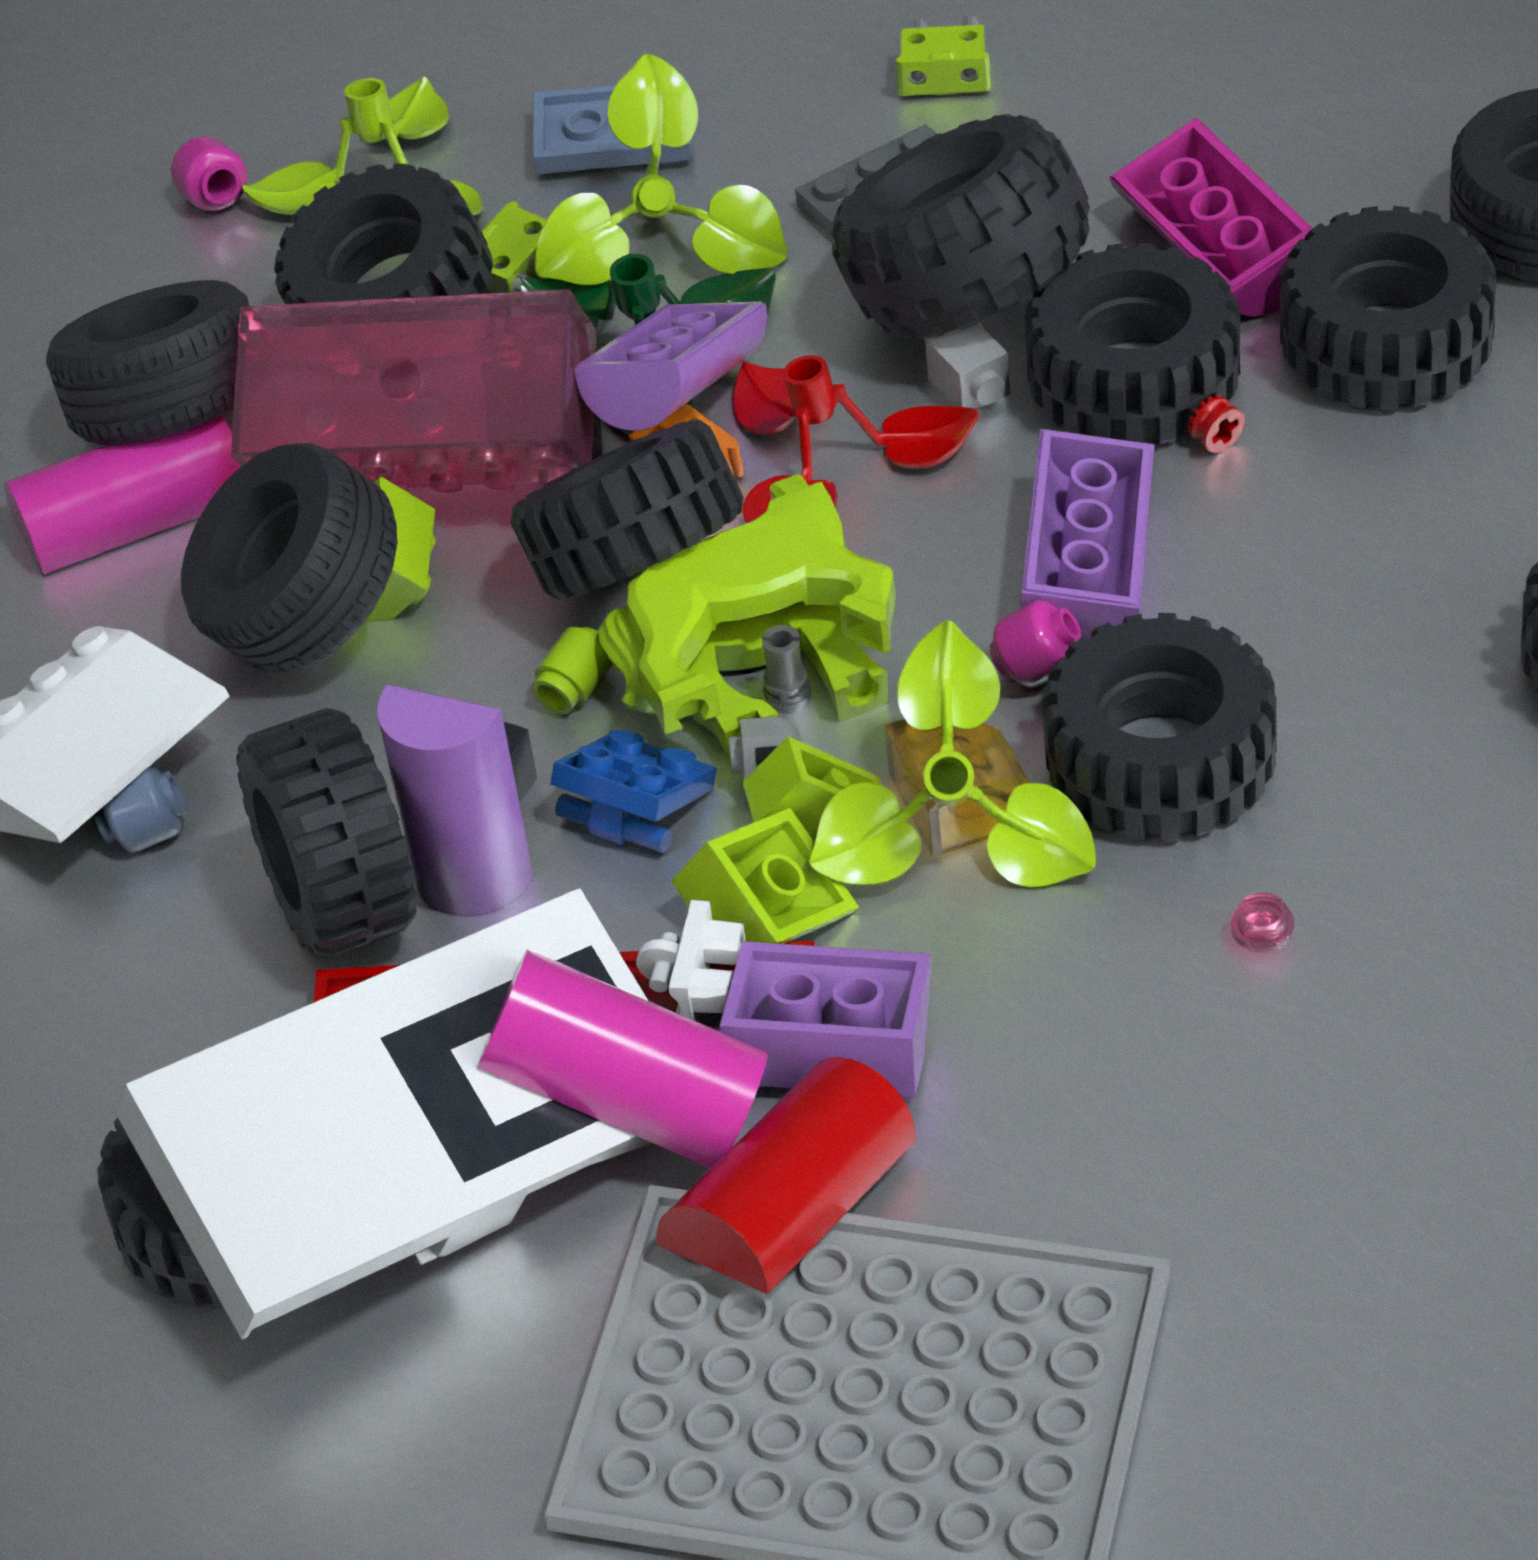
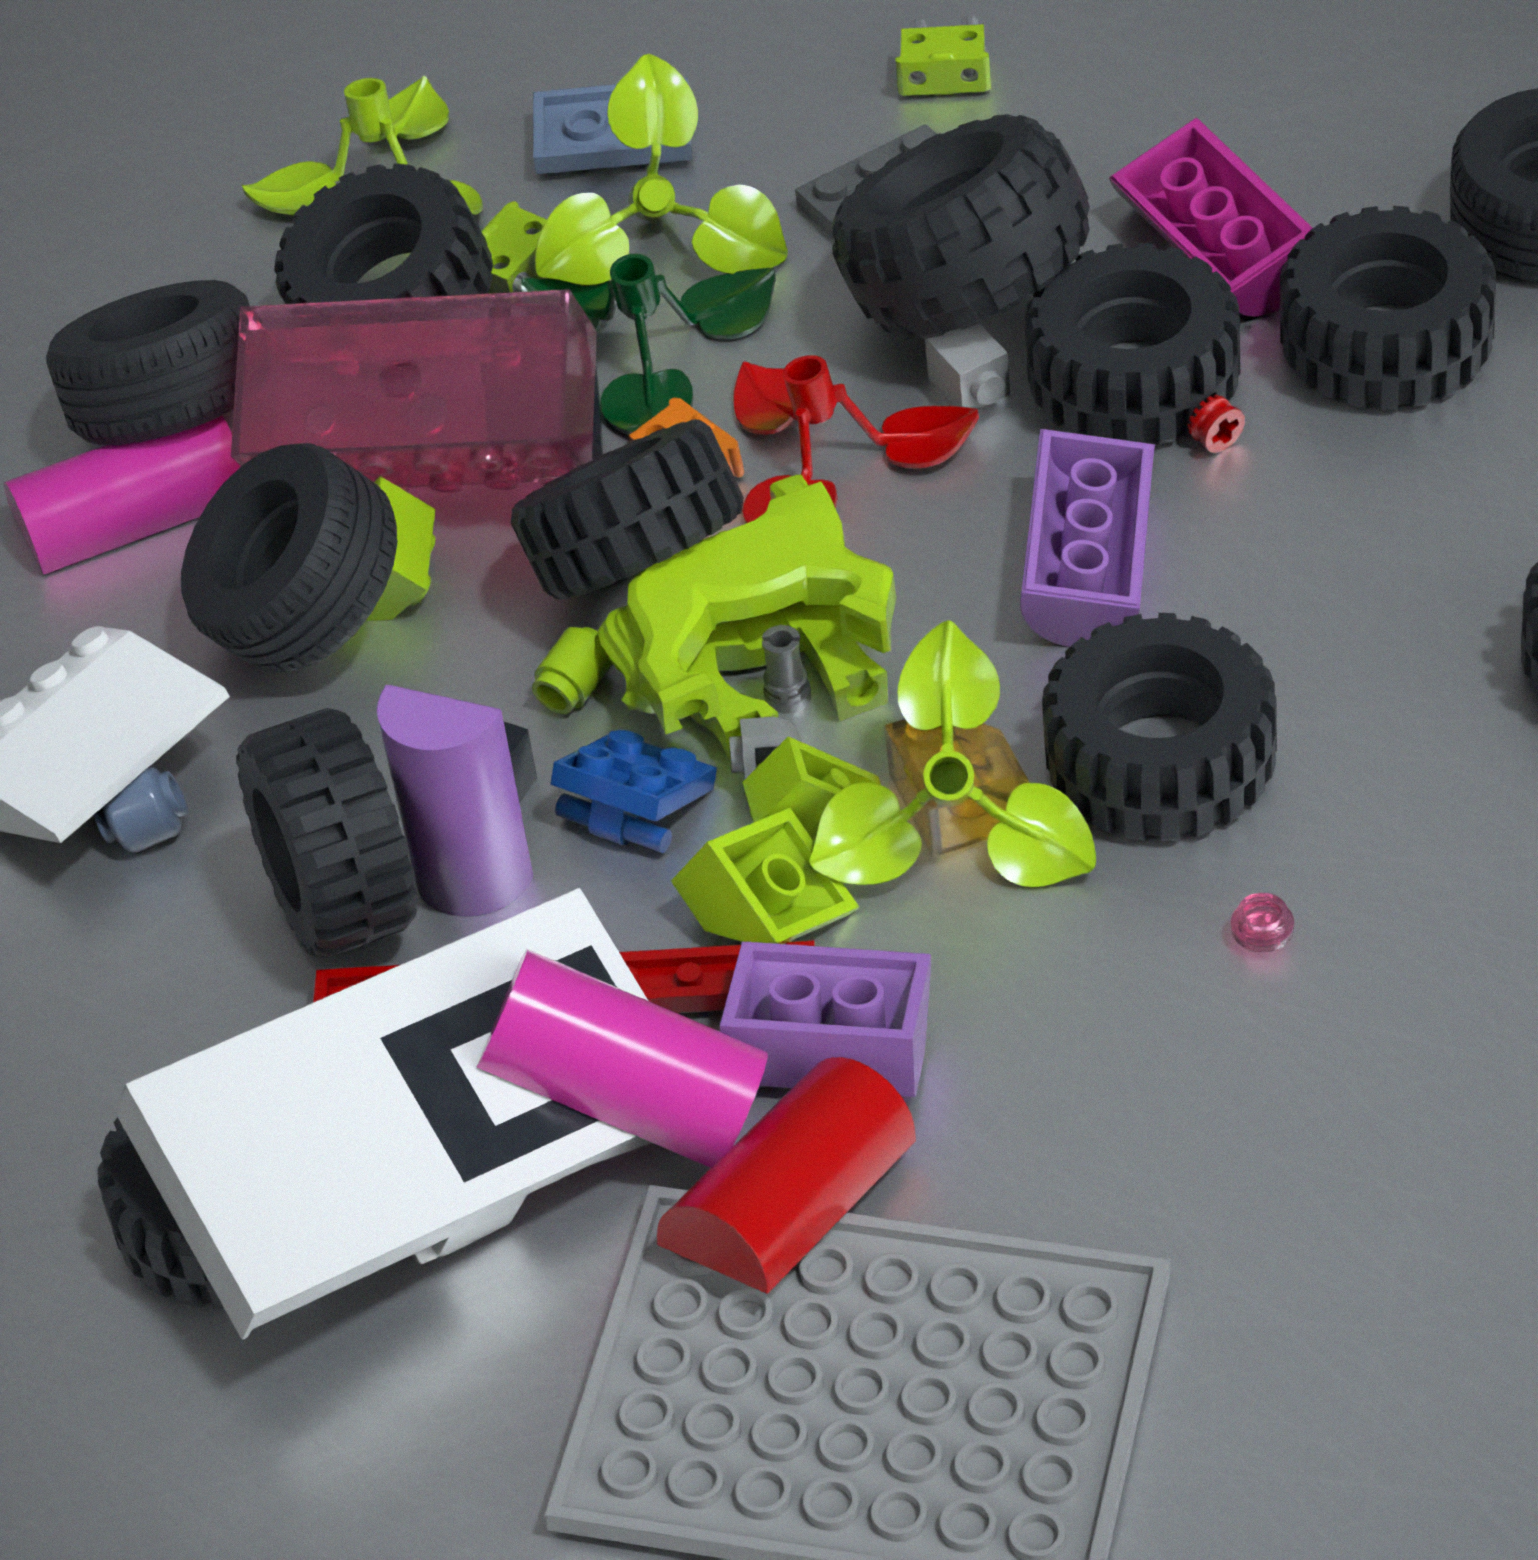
(208, 174): dark pink head -> none
(668, 360): medium lavender brick -> none
(688, 963): white hips -> none
(1032, 642): dark pink head -> none

